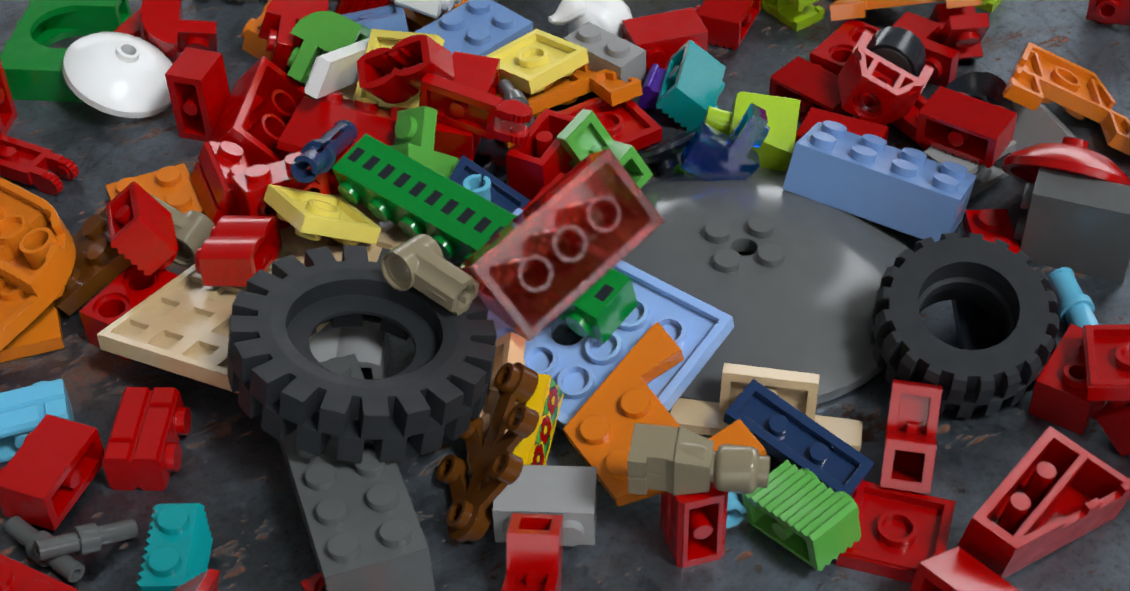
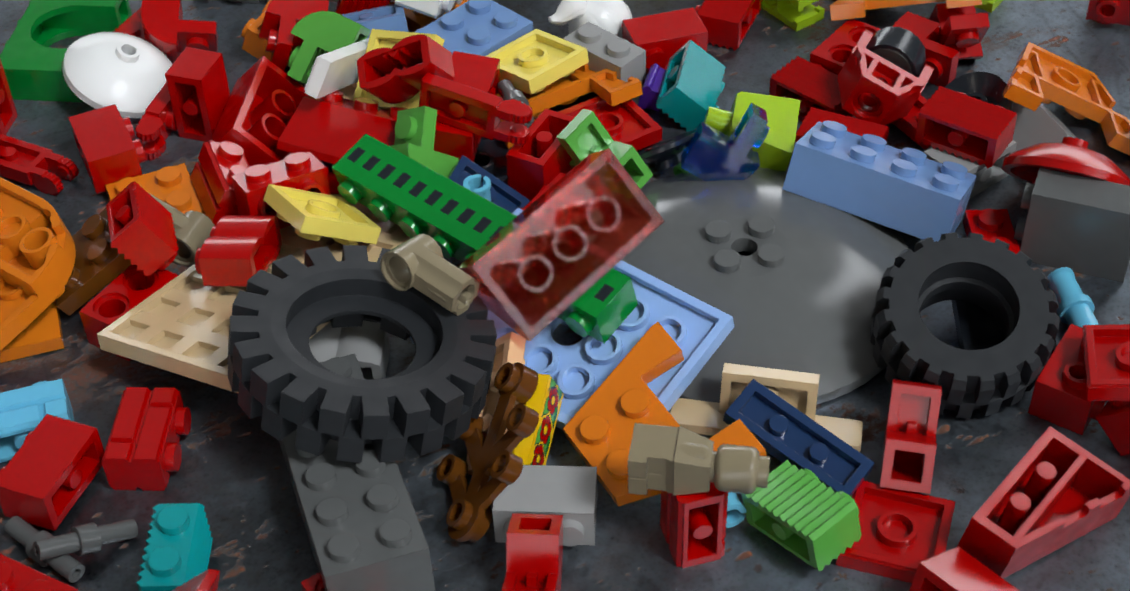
(107, 146): none -> red brick
(156, 125): none -> red hinge
(322, 152): dark blue pin -> none

